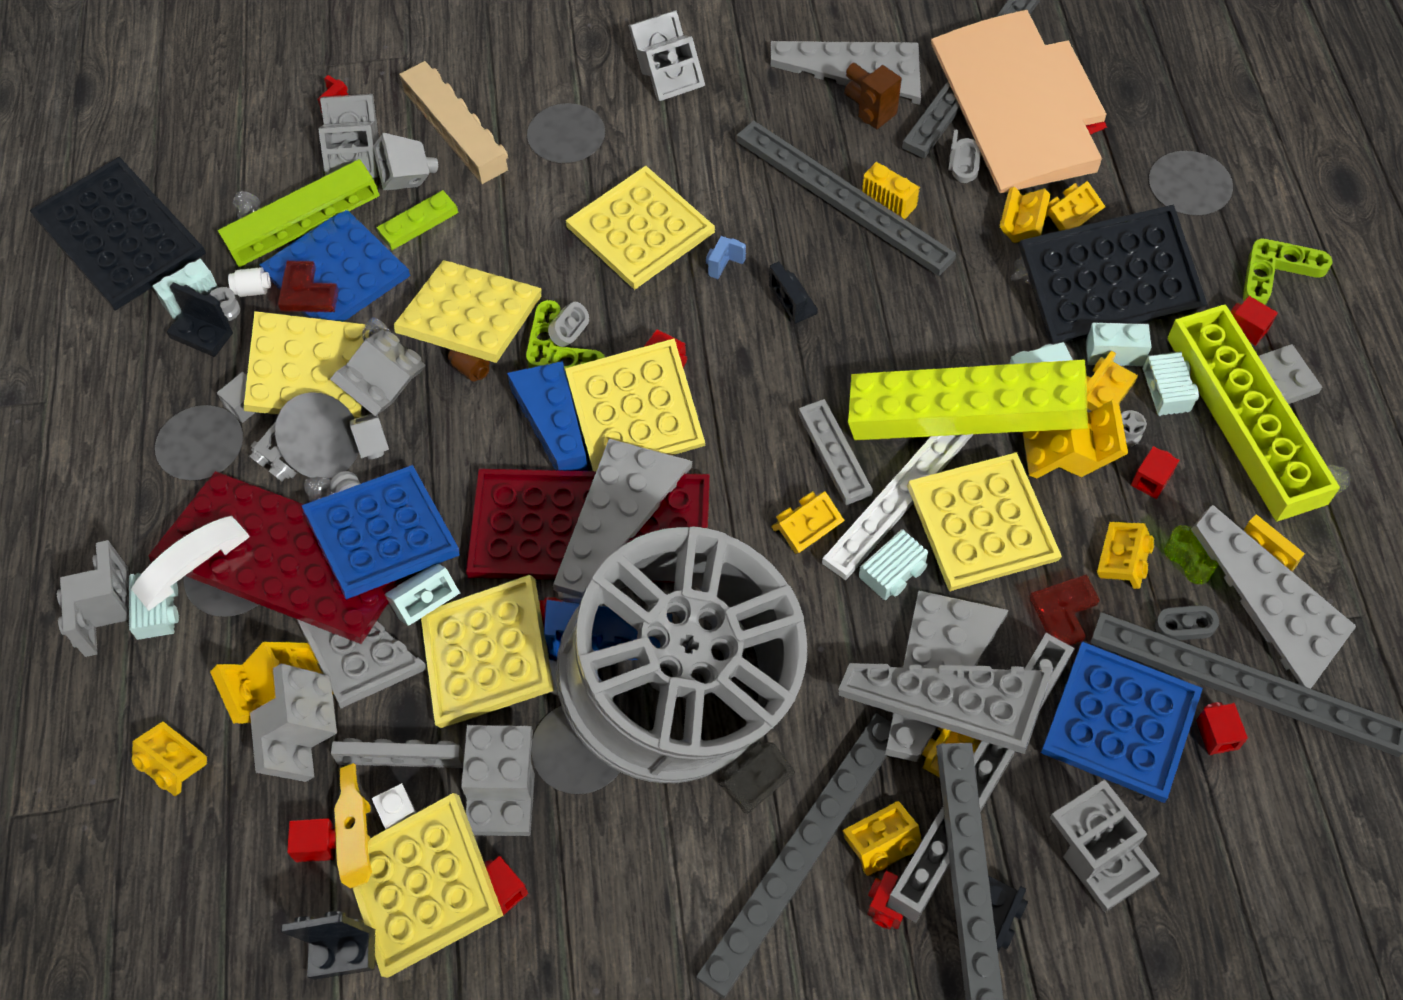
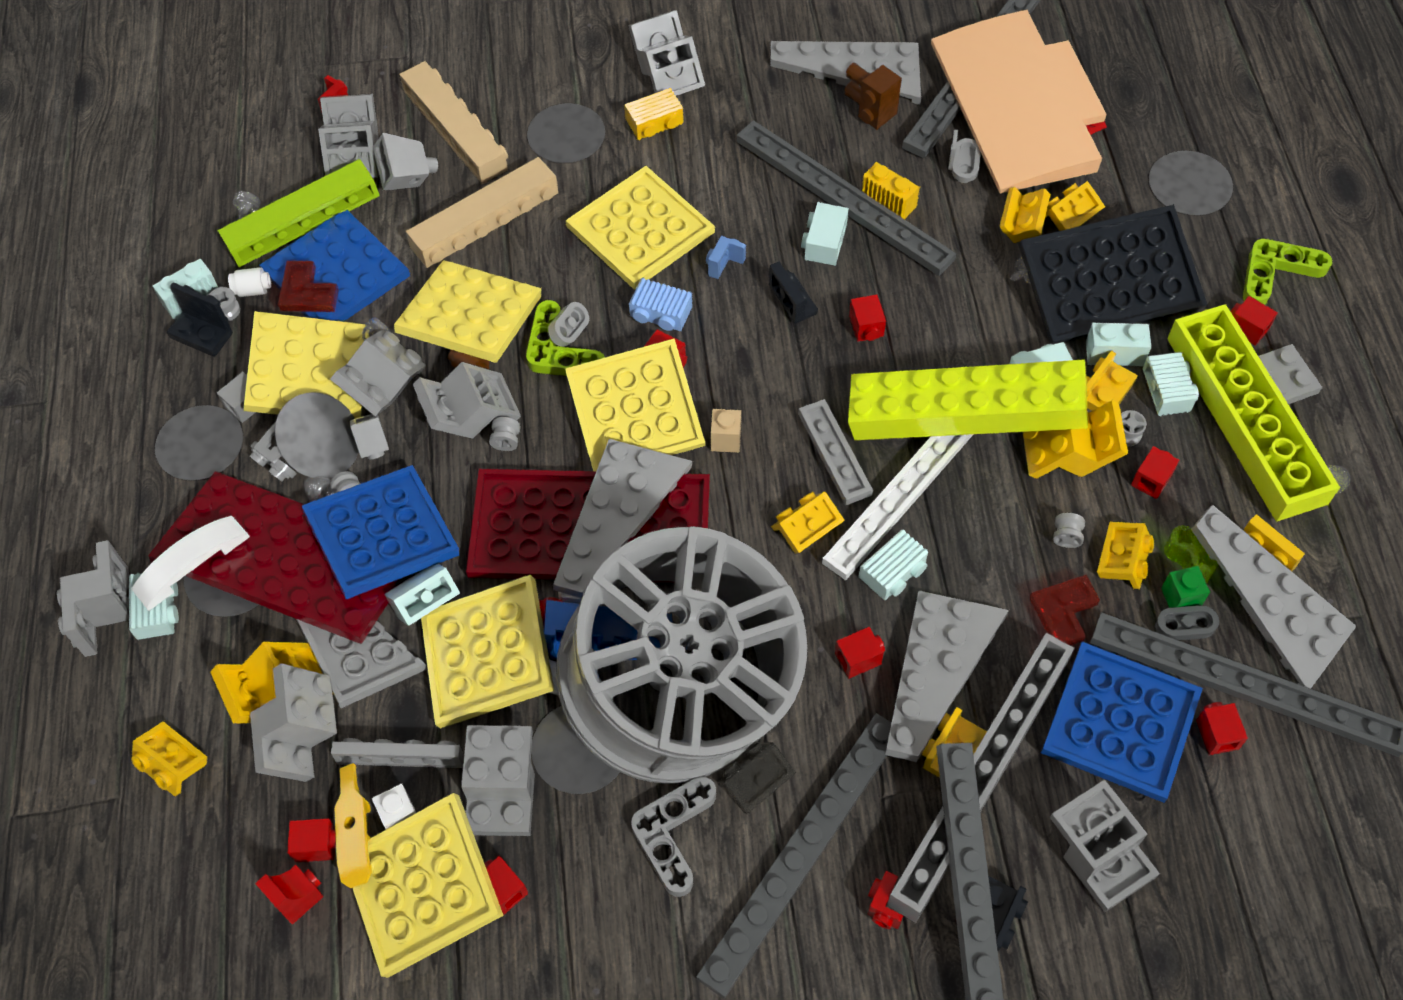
(117, 232): black plate -> none
(291, 892): none -> red arch
(335, 944): black bracket -> none
(417, 220): lime plate -> none
(465, 400): none -> light grey bracket
(482, 212): none -> tan brick
(504, 434): none -> light grey wheel
(550, 410): blue wedge -> none
(654, 113): none -> yellow brick
(660, 305): none -> light blue brick
(660, 834): none -> light grey beam
(725, 430): none -> tan brick
(825, 233): none -> light aqua brick
(859, 652): none -> red brick
(867, 318): none -> red brick
(883, 837): yellow bracket -> none
(960, 698): light grey wing -> none
(983, 521): light yellow plate -> none
(1069, 530): none -> light grey wheel
(1185, 588): none -> green brick

